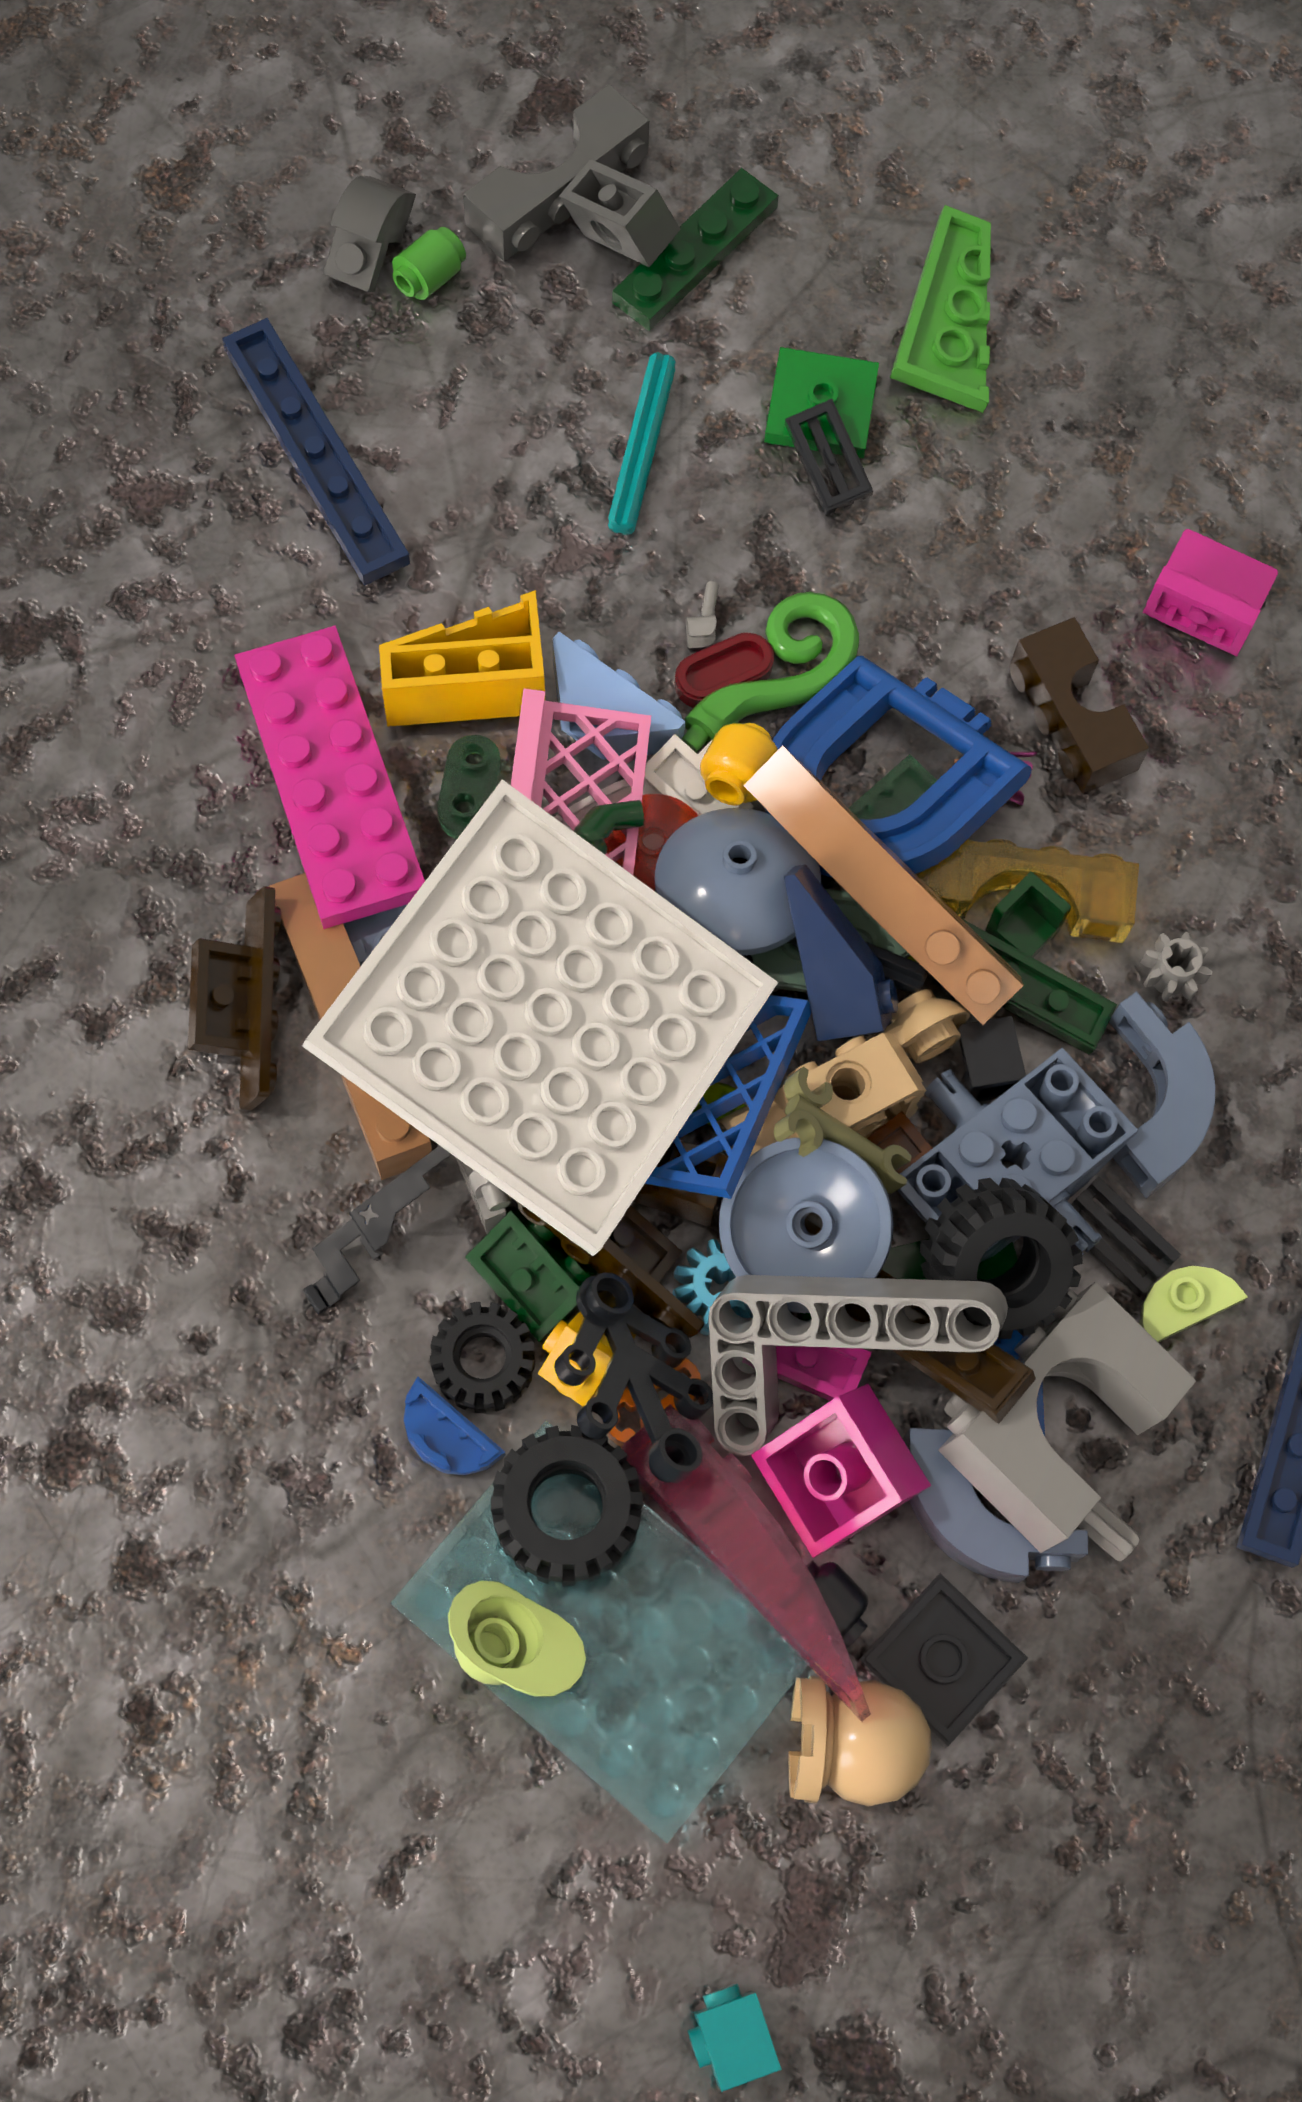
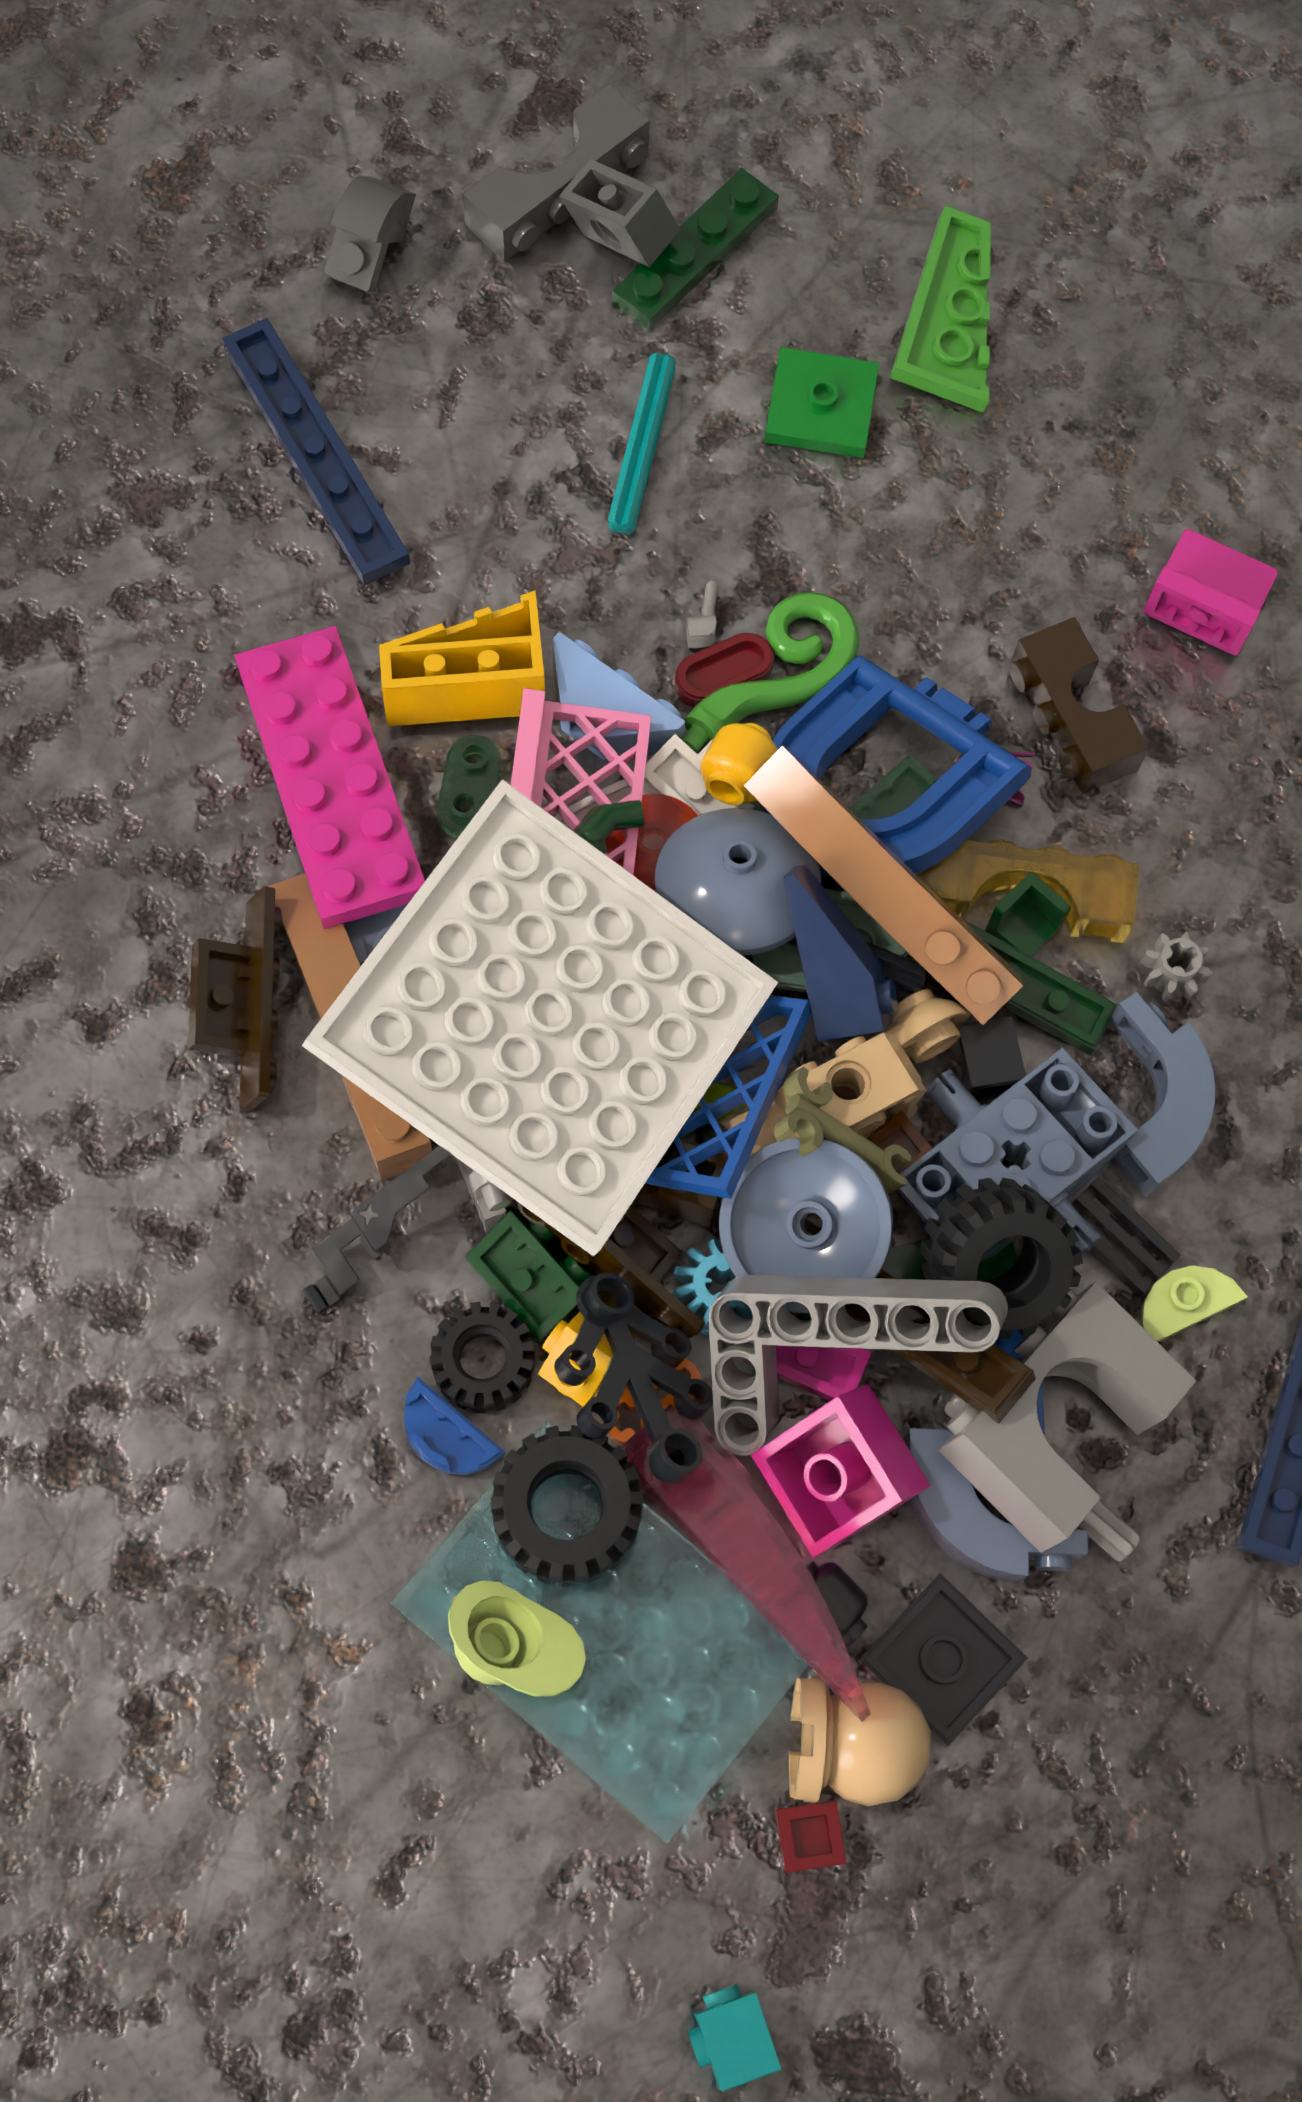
(428, 263): bright green brick -> none
(810, 1836): none -> dark red plate
(845, 496): black tile -> none

